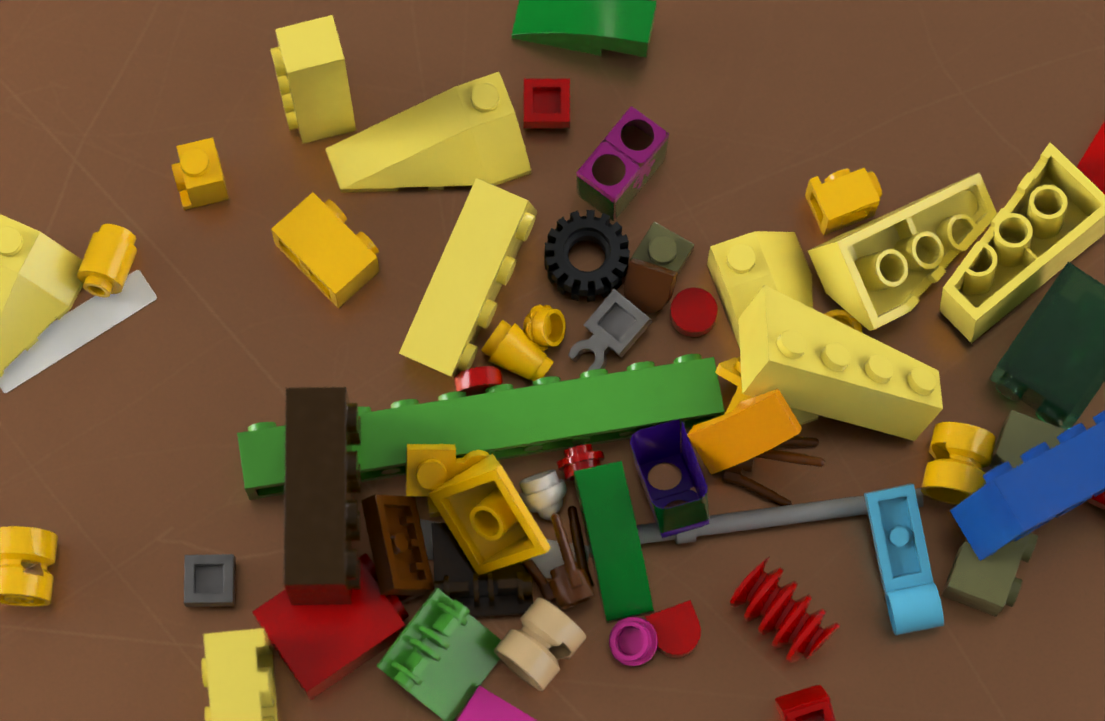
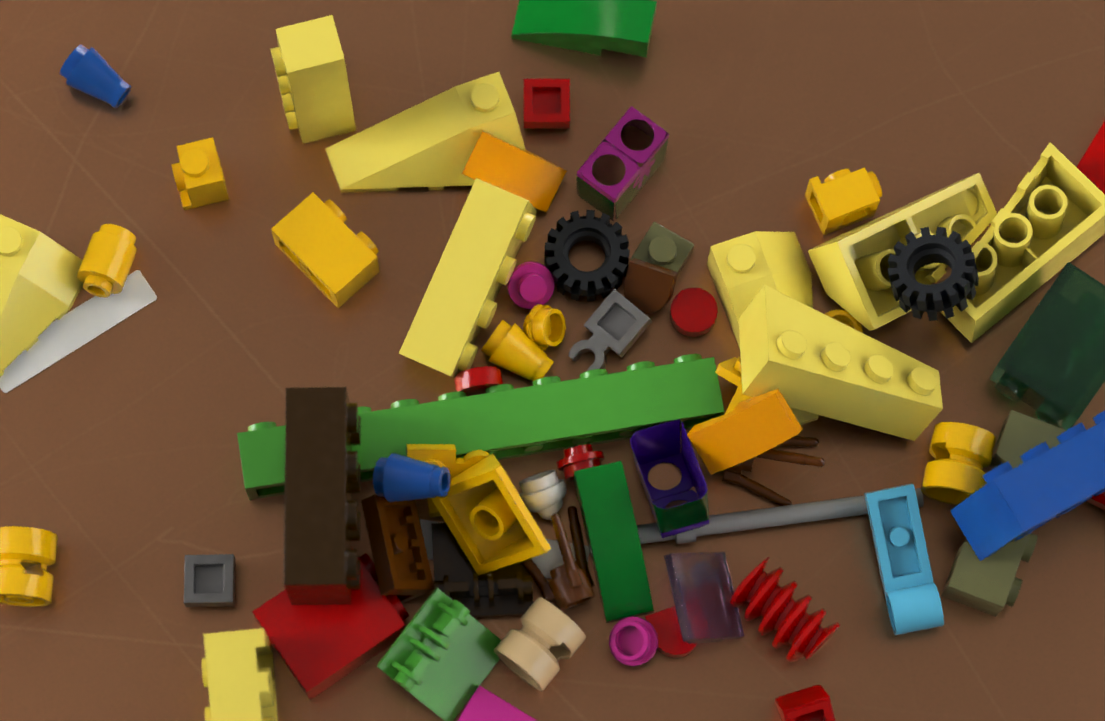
(94, 76): none -> blue cone
(409, 479): none -> blue cone
(514, 170): none -> light orange slope
(530, 285): none -> dark pink plate
(703, 596): none -> piece
(929, 250): none -> black tyre

